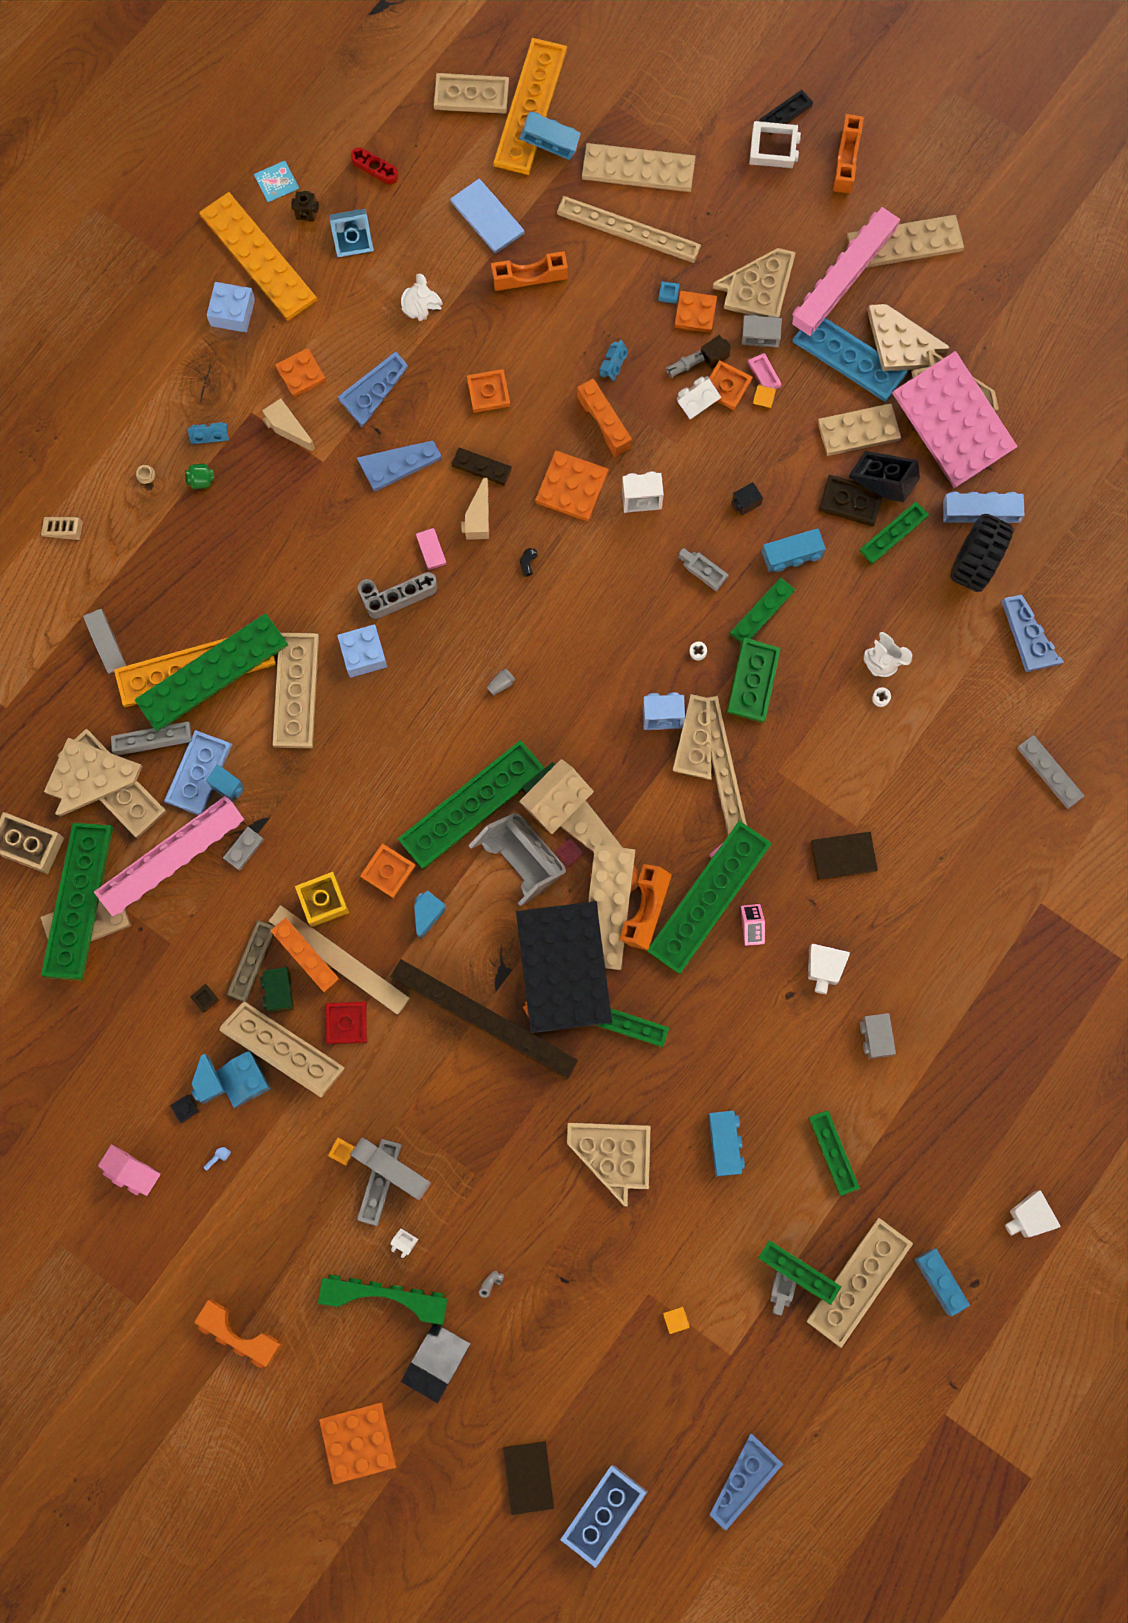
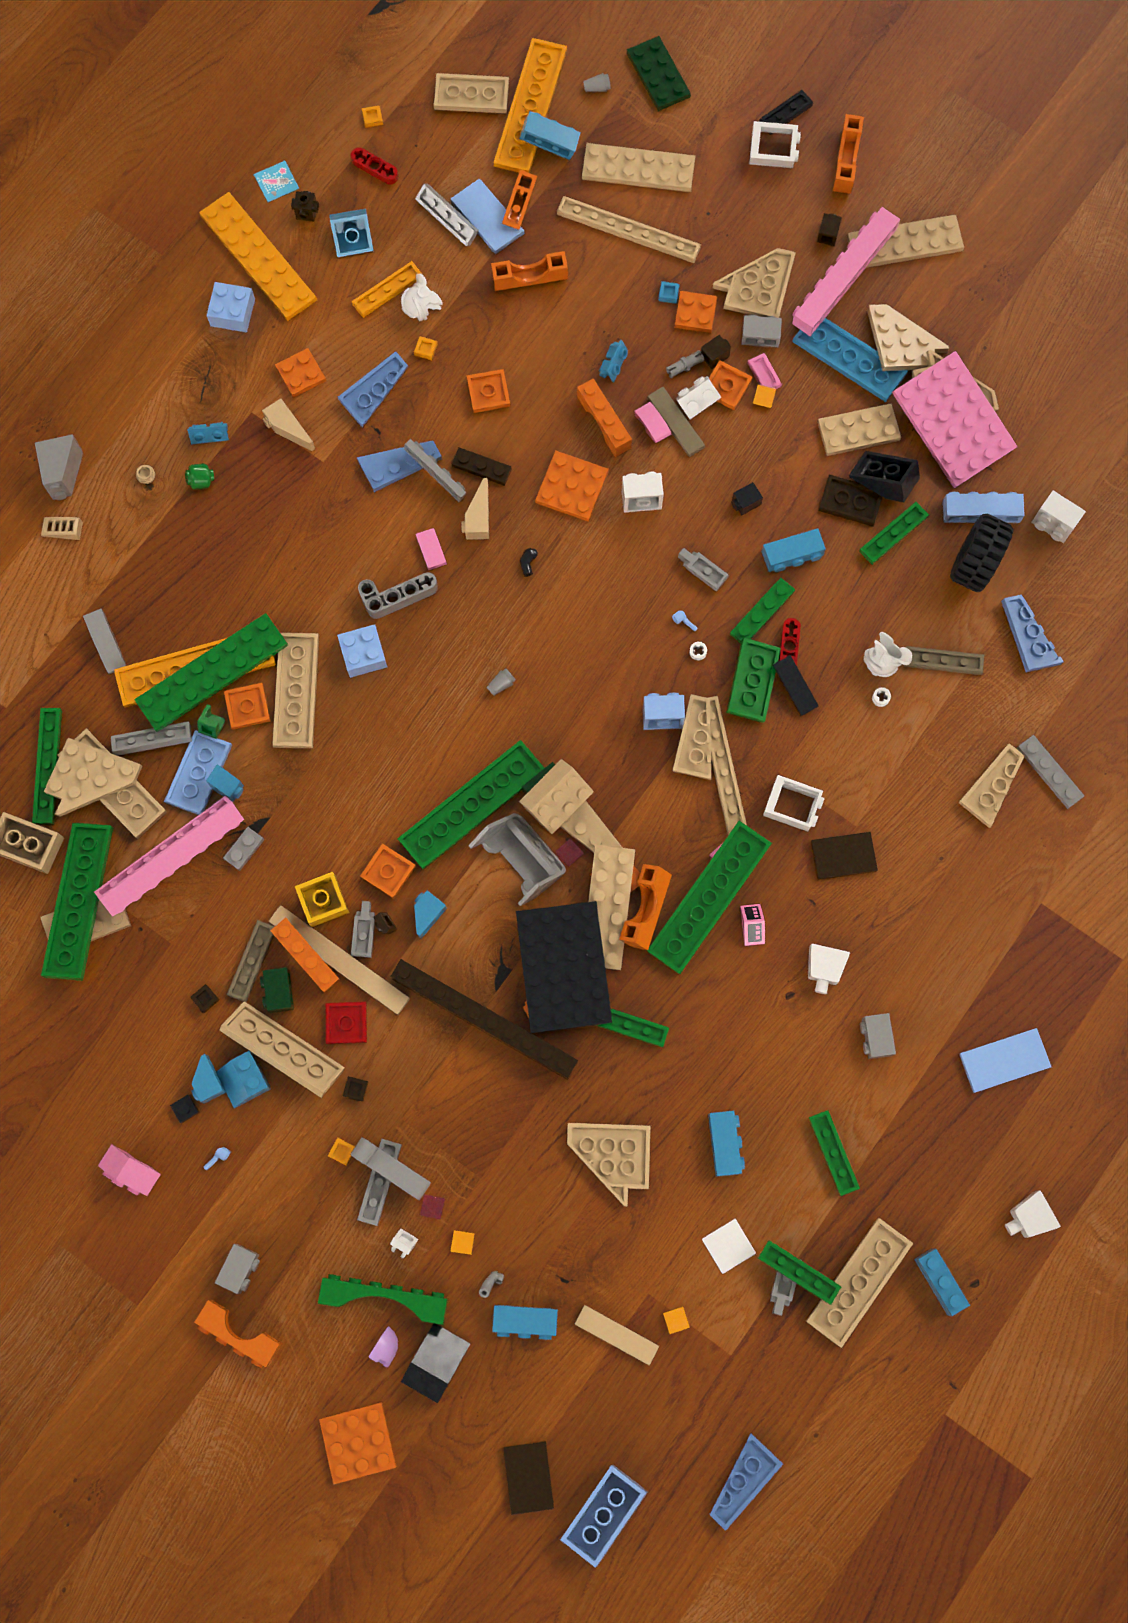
(46, 761): none -> green plate
(59, 465): none -> light grey slope
(209, 723): none -> green panel
(237, 1269): none -> light grey brick
(247, 706): none -> orange plate
(355, 1088): none -> dark brown plate
(363, 932): none -> light grey hinge
(372, 116): none -> light orange tile
(384, 923): none -> dark brown plate
(385, 1348): none -> lavender brick
(386, 289): none -> light orange tile
(425, 348): none -> light orange tile
(429, 463): none -> light grey plate
(432, 1206): none -> clear pink tile
(446, 214): none -> light grey plate
(462, 1242): none -> light orange tile
(519, 199): none -> orange slope
(525, 1321): none -> dark azure brick
(598, 83): none -> light grey cone
(617, 1335): none -> tan tile
(653, 422): none -> bright pink slope
(658, 73): none -> dark green plate
(676, 422): none -> dark tan tile
(680, 616): none -> light blue hand
(728, 1246): none -> white sticker
(795, 685): none -> black tile
(796, 633): none -> red beam
(800, 788): none -> white window
(829, 229): none -> dark brown brick
(946, 660): none -> dark tan tile
(990, 789): none -> tan wing
(1005, 1060): none -> light blue tile
(1058, 517): none -> white brick

